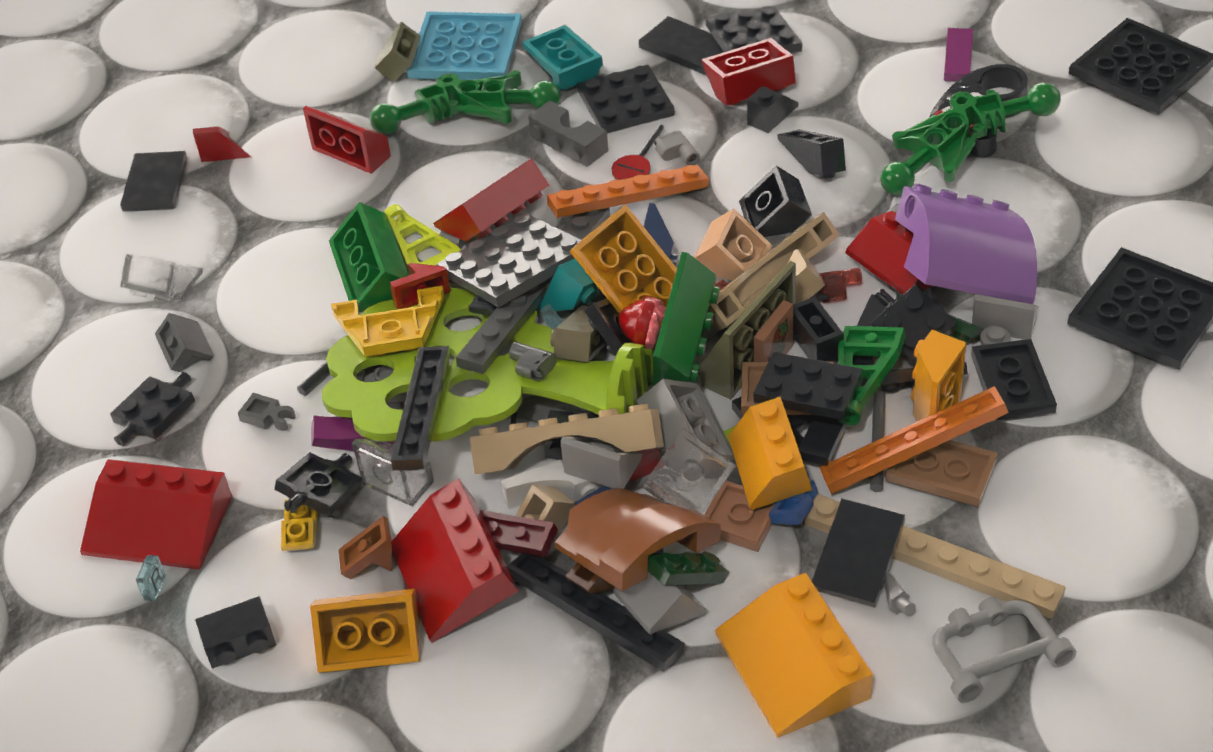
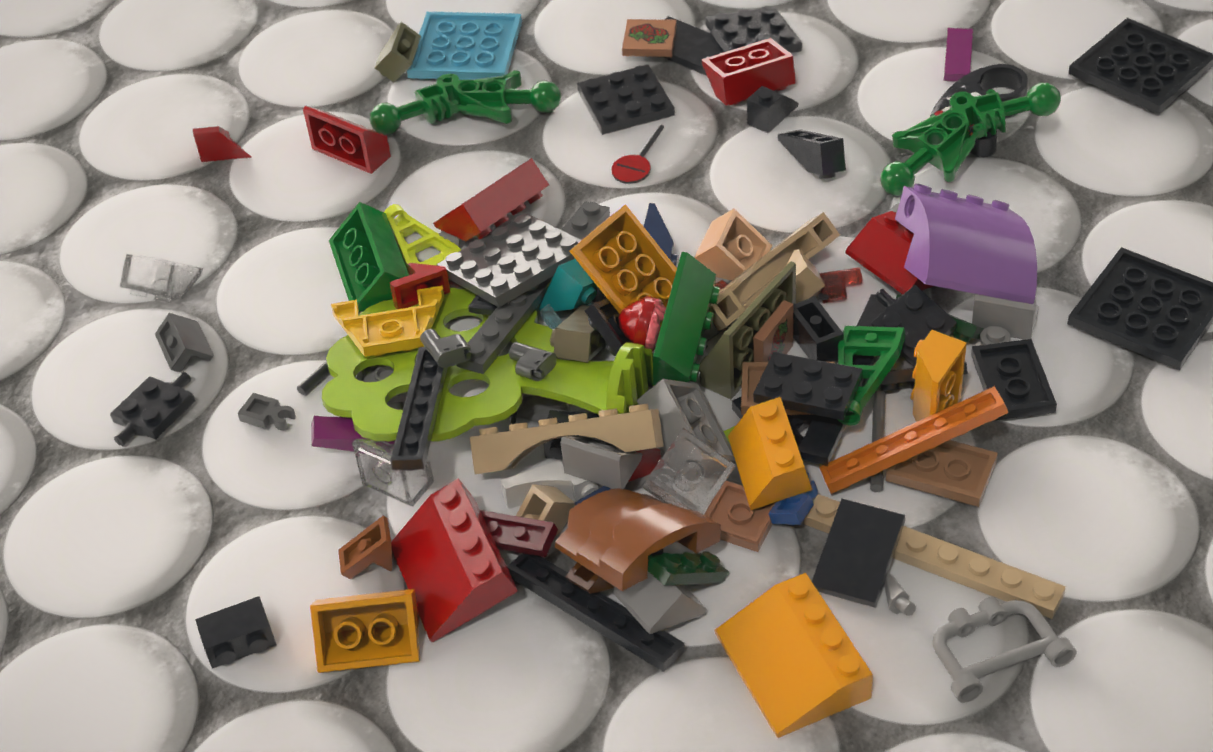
(150, 578): clear light blue tile -> none
(154, 181): black tile -> none
(155, 512): red slope -> none
(299, 529): yellow slope -> none
(318, 483): black plate -> none
(446, 350): none -> dark grey piece
(564, 56): teal slope -> none
(582, 143): dark grey arch -> none
(627, 191): orange plate -> none
(649, 38): none -> nougat tile
(674, 146): light grey piece -> none
(776, 204): black slope -> none

